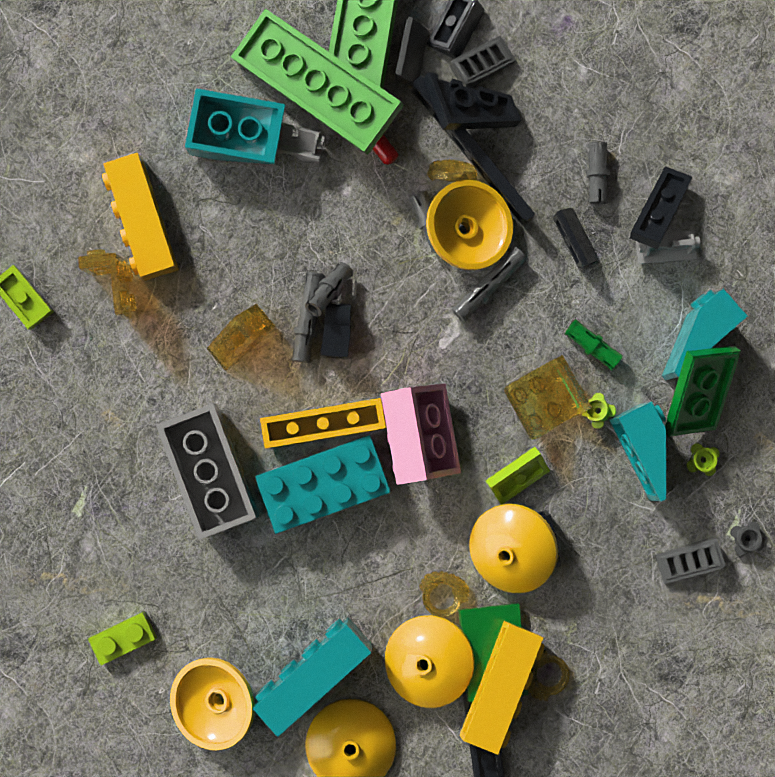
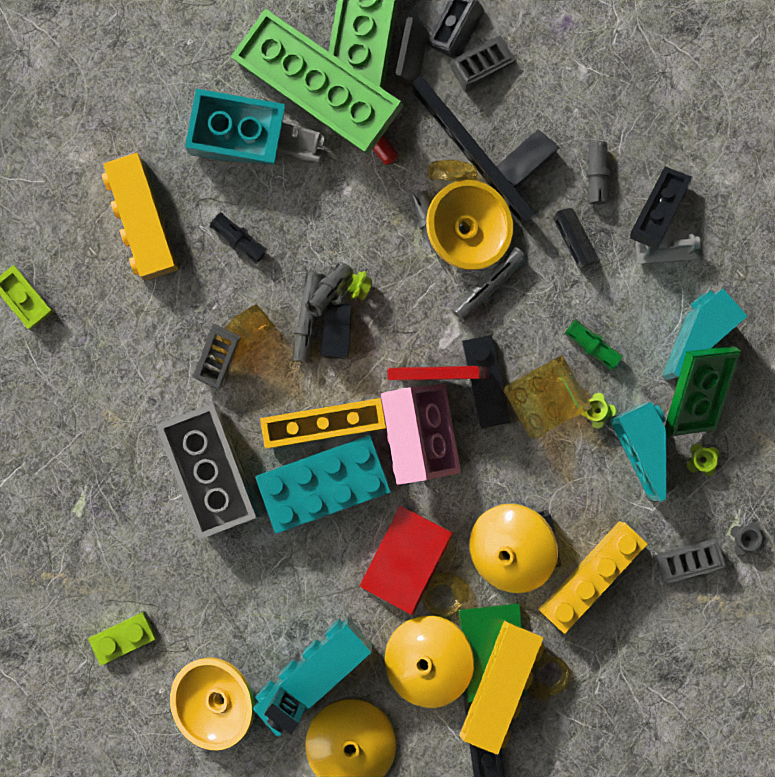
(100, 263): clear yellow bracket -> none
(209, 375): none -> dark grey slope
(238, 238): none -> black pin
(284, 711): none -> black plate
(359, 285): none -> lime plate
(406, 560): none -> red tile
(438, 373): none -> red tile
(470, 108): black wing -> none
(487, 393): none -> black plate
(517, 475): lime plate -> none
(527, 158): none -> black slope
(592, 576): none -> yellow brick

